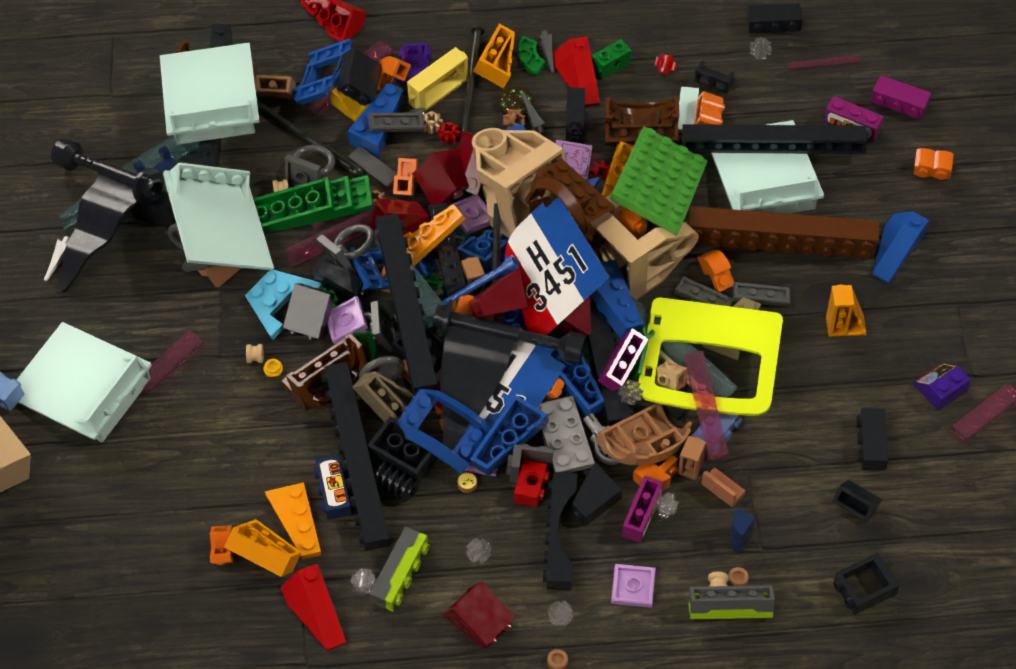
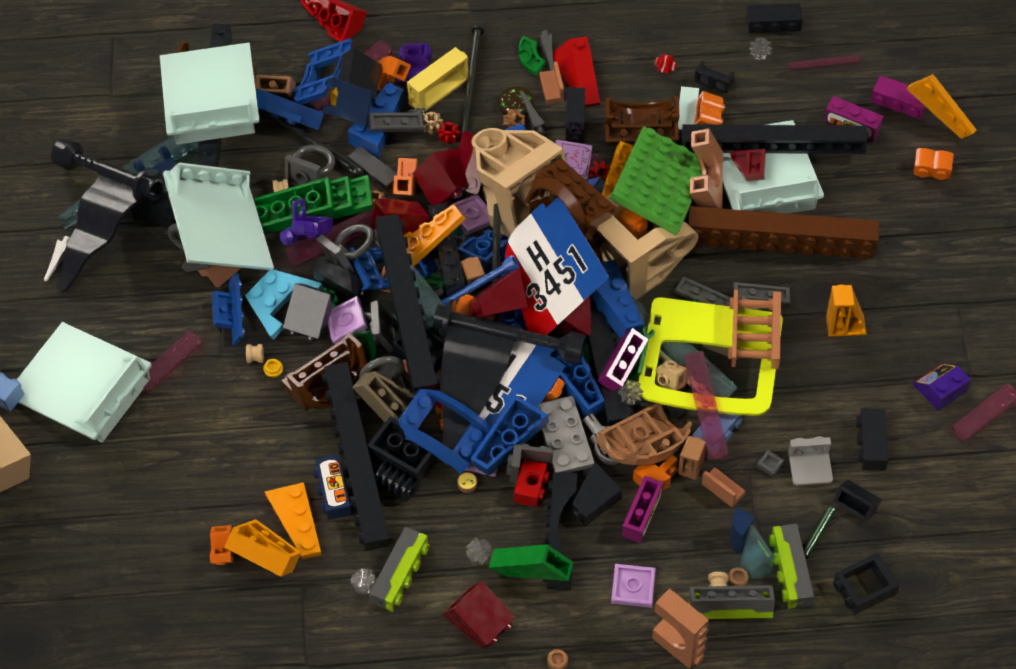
(228, 309): none -> blue bracket
(288, 109): none -> blue bracket
(305, 226): none -> dark purple piece
(311, 602): red wedge -> none
(352, 102): none -> dark blue flag
(496, 57): light orange wedge -> none
(531, 562): none -> green slope
(552, 85): none -> nougat panel
(560, 613): clear gear -> none
(611, 59): green brick -> none
(667, 505): clear gear -> none
(681, 630): none -> nougat arch
(708, 188): none -> nougat arch
(717, 266): orange brick -> none
(750, 163): none -> dark red wing
(756, 556): none -> clear light blue slope
(770, 463): none -> dark grey tile
(772, 337): none -> nougat fence
(792, 566): none -> piece
(810, 461): none -> light grey bracket
(818, 532): none -> dark green bar
(897, 242): blue wedge -> none
(939, 102): none -> light orange wing

